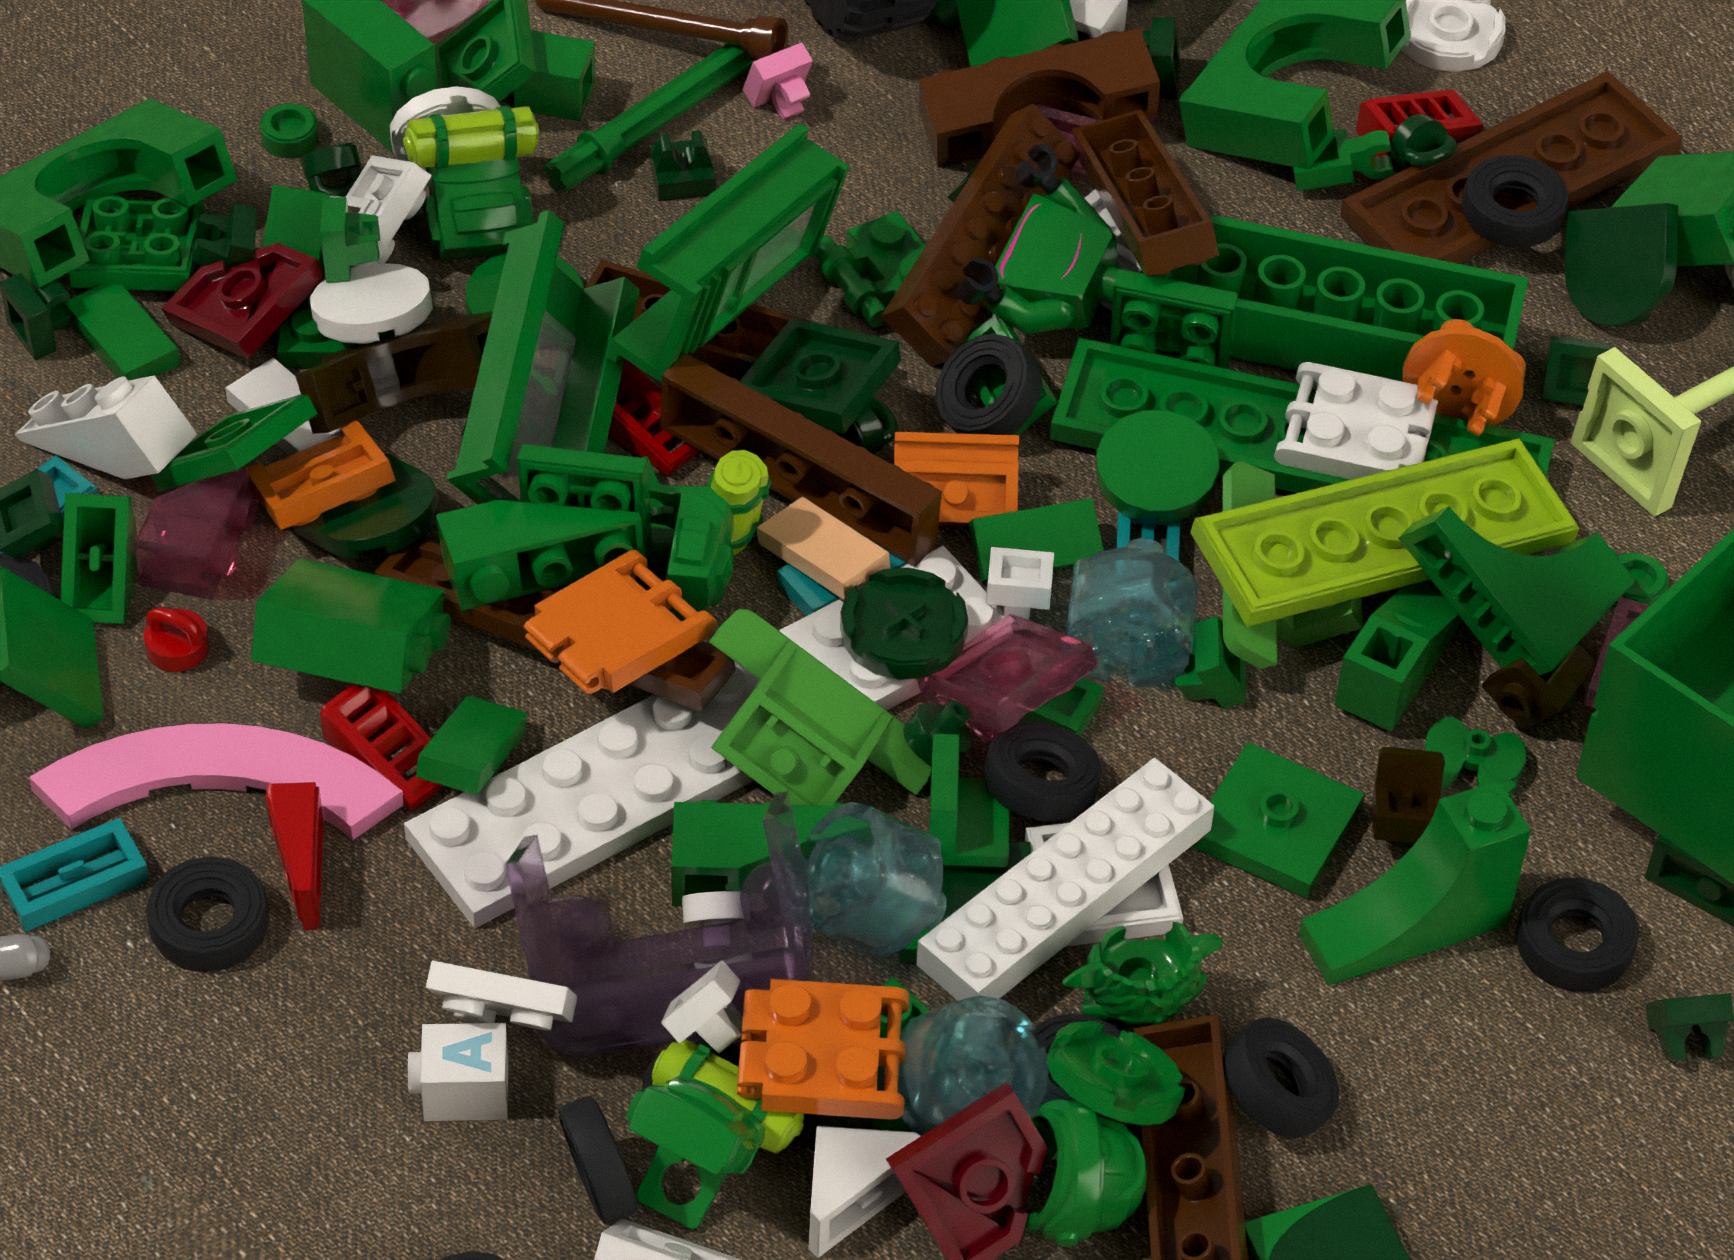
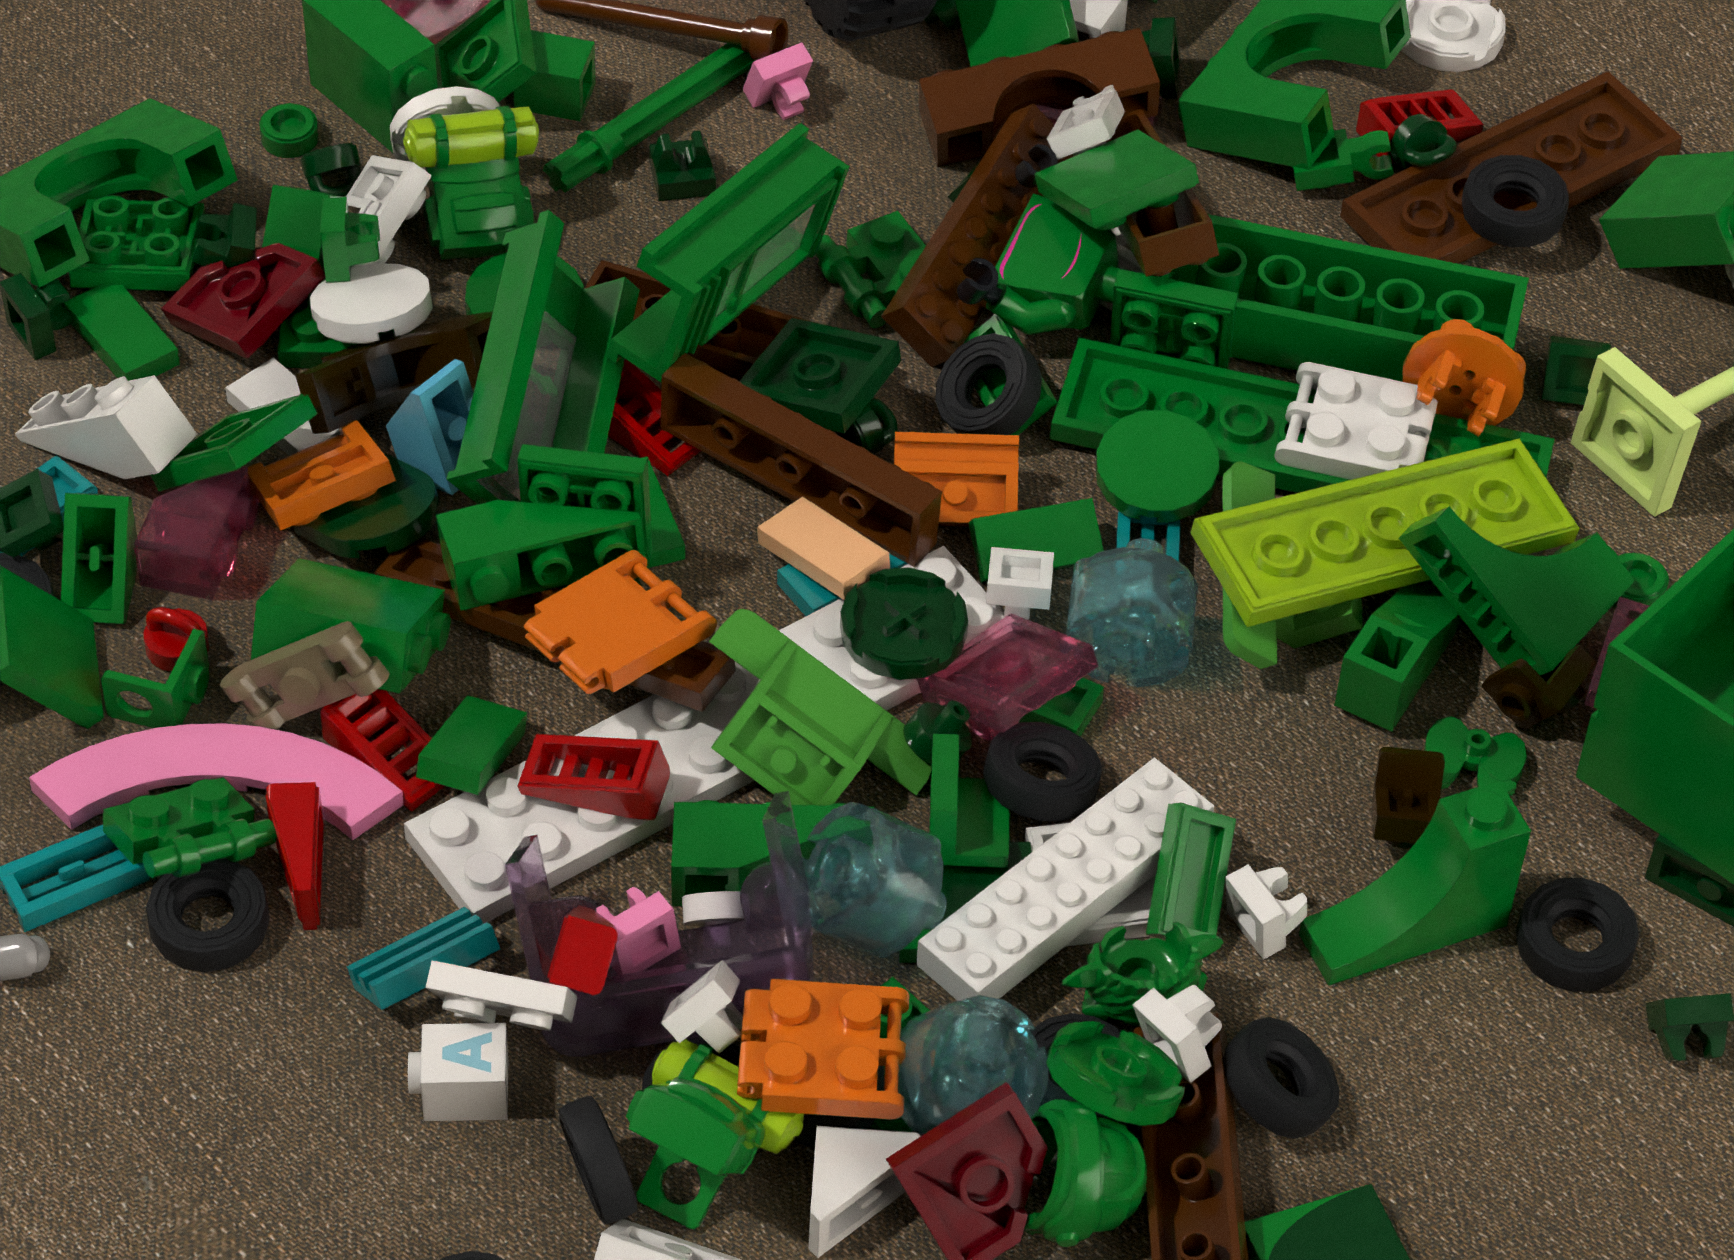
(169, 700): none -> green bracket
(187, 828): none -> green plate
(305, 676): none -> dark tan plate
(405, 964): none -> teal tile
(432, 424): none -> medium azure slope
(583, 951): none -> red slope
(631, 793): none -> red slope
(644, 932): none -> bright pink tile
(711, 525): green piece -> none
(1086, 124): none -> white plate
(1117, 180): none -> green tile
(1180, 1027): none -> white tile
(1191, 871): none -> green tile
(1213, 668): green tile -> none
(1256, 911): none -> white tile
(1279, 819): green plate -> none
(1621, 261): dark green tile -> none

